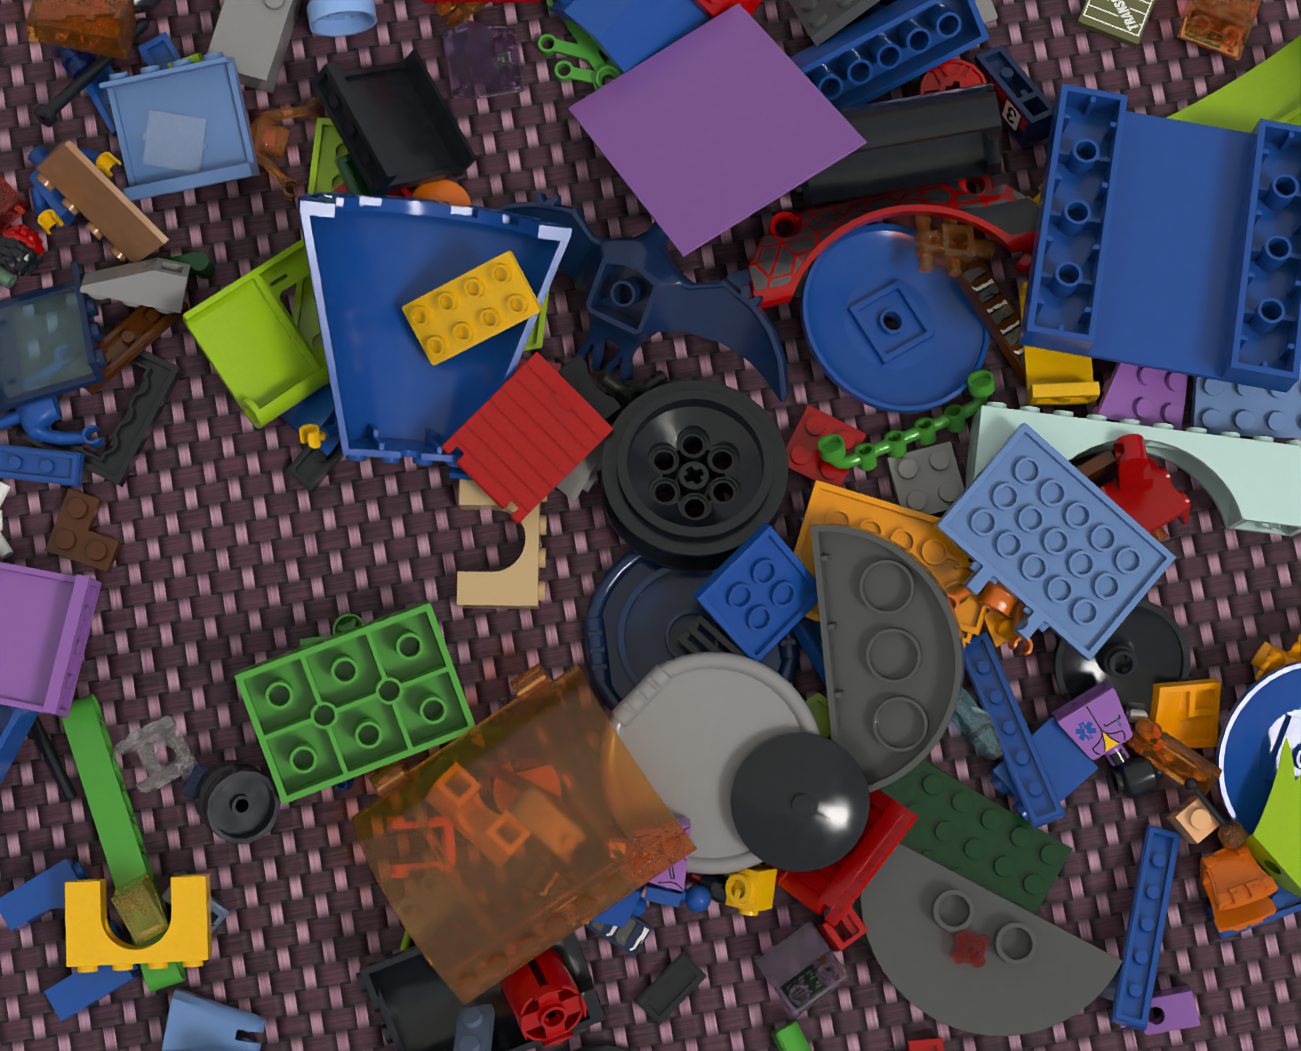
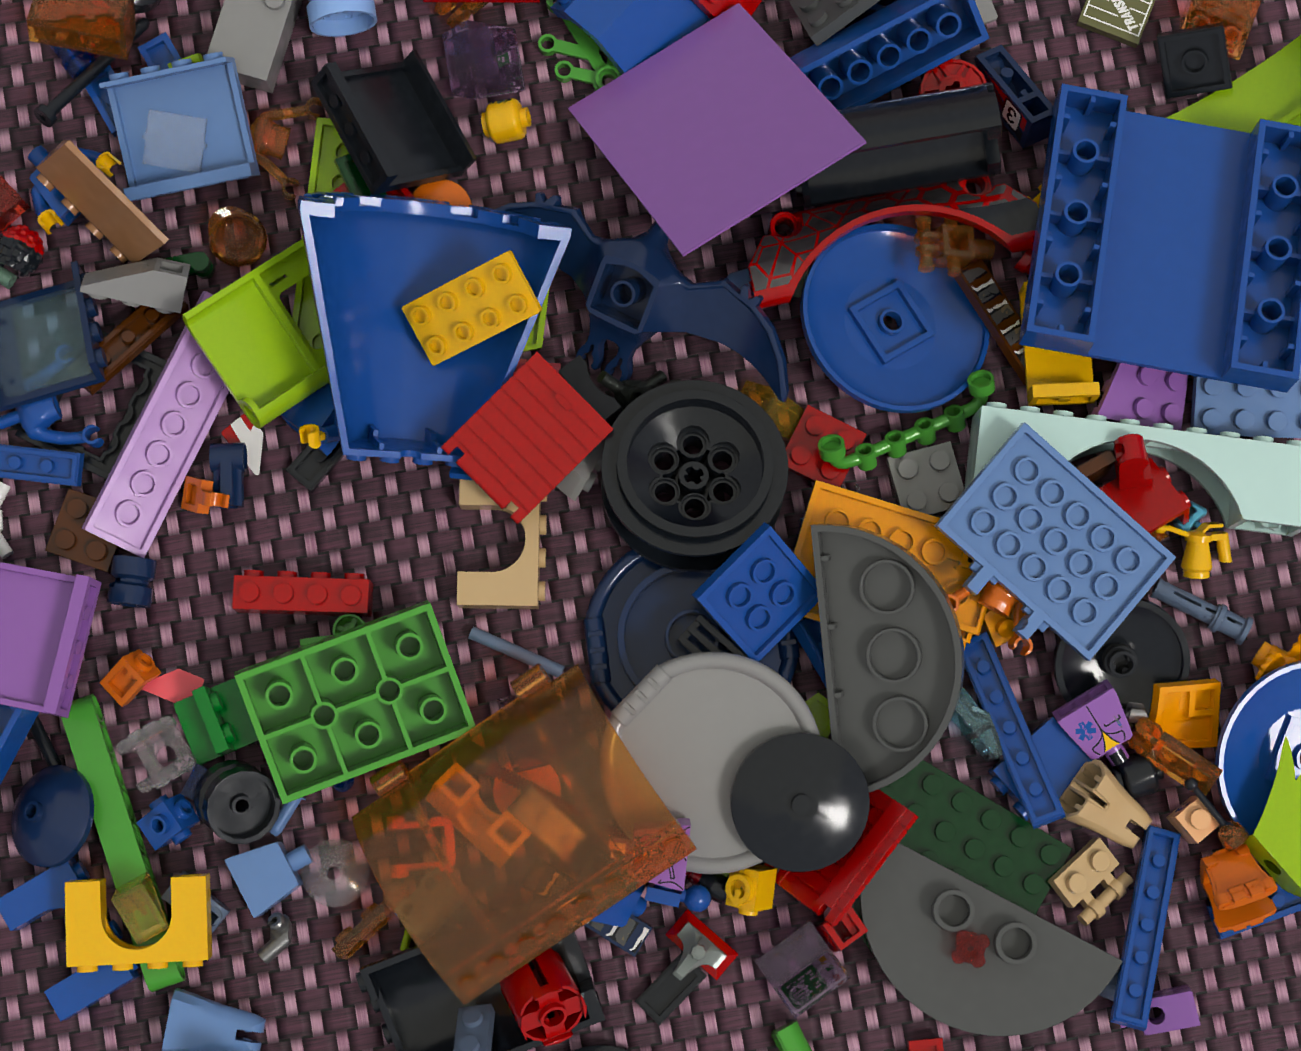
(52, 816): none -> dark blue dish
(130, 676): none -> orange bracket
(131, 581): none -> dark blue wheel
(159, 449): none -> lavender plate
(168, 821): none -> blue brick
(174, 685): none -> coral sticker
(199, 496): none -> orange plate
(215, 721): none -> green bracket
(228, 466): none -> dark blue piece
(236, 236): none -> clear orange piece
(245, 432): none -> white sticker
(268, 874): none -> medium blue torso
(279, 937): none -> flat silver arm
(285, 814): none -> medium blue piece
(302, 595): none -> red brick
(352, 877): none -> clear dish
(373, 920): none -> clear orange hinge
(505, 121): none -> yellow head
(515, 651): none -> sand blue bar
(699, 947): none -> piece
(784, 414): none -> clear yellow slope
(1083, 873): none -> tan plate
(1103, 805): none -> tan piece
(1194, 60): none -> black tile
(1196, 513): none -> medium azure piece
(1197, 556): none -> yellow piece
(1216, 617): none -> sand blue pin

